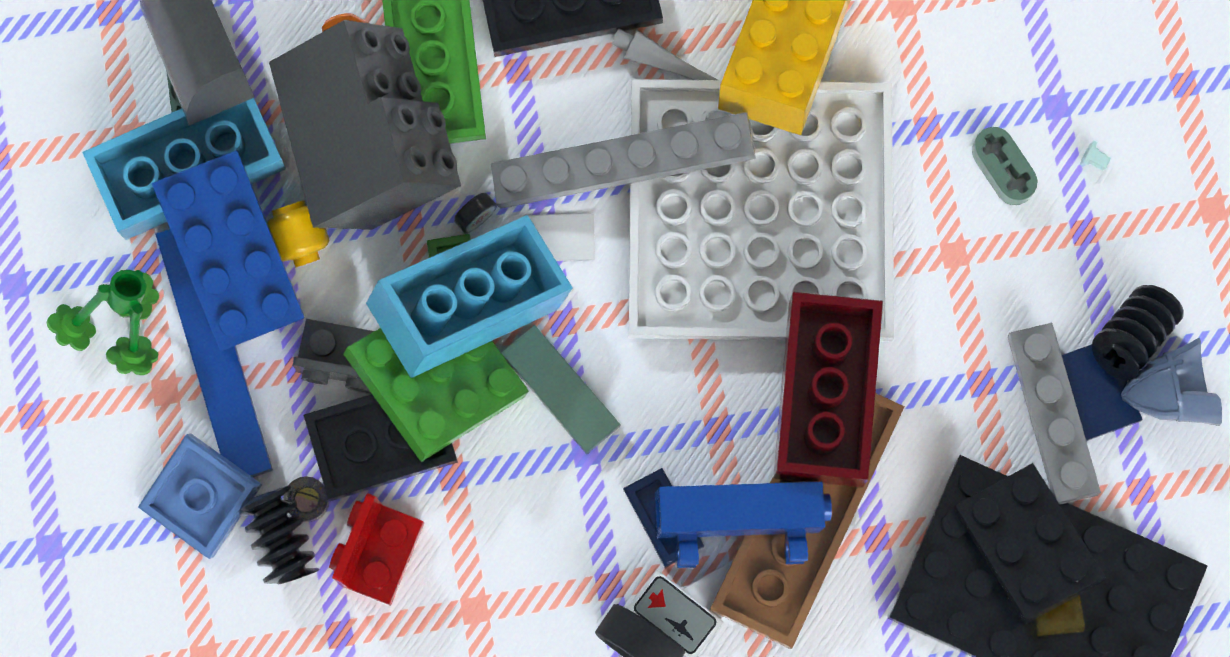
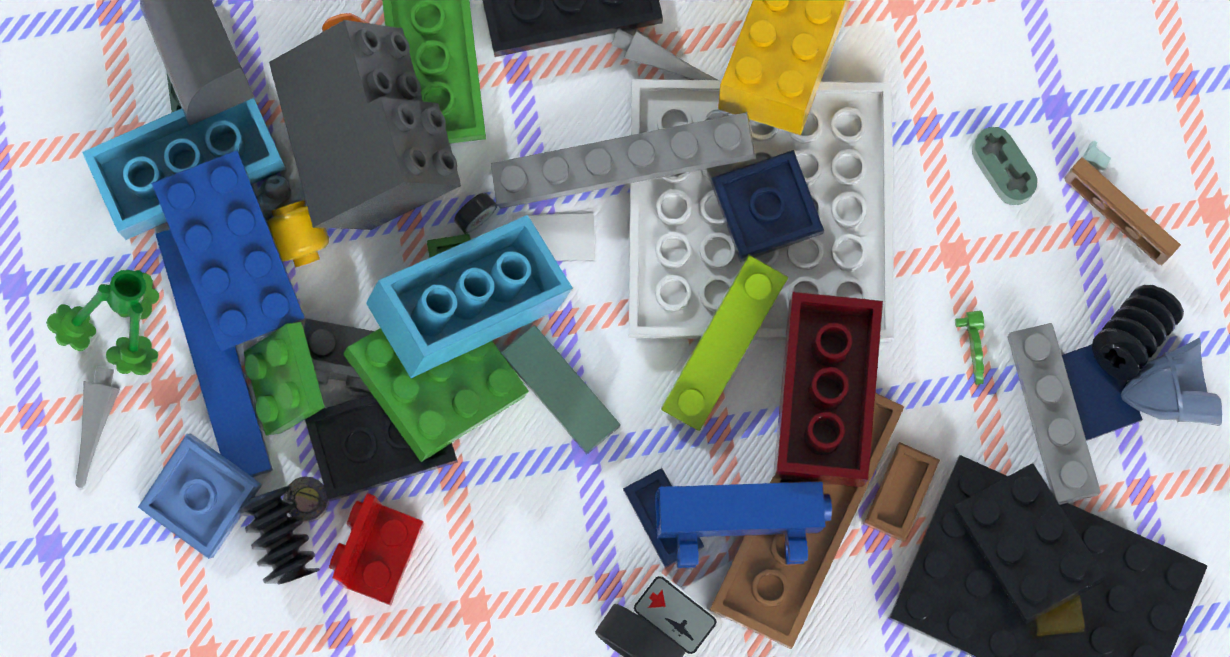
(97, 405): none -> light grey piece
(275, 195): none -> light grey arm
(283, 379): none -> bright green plate
(724, 342): none -> lime plate
(767, 205): none -> dark blue tile
(901, 492): none -> medium nougat tile
(974, 321): none -> bright green piece
(1121, 211): none -> medium nougat tile

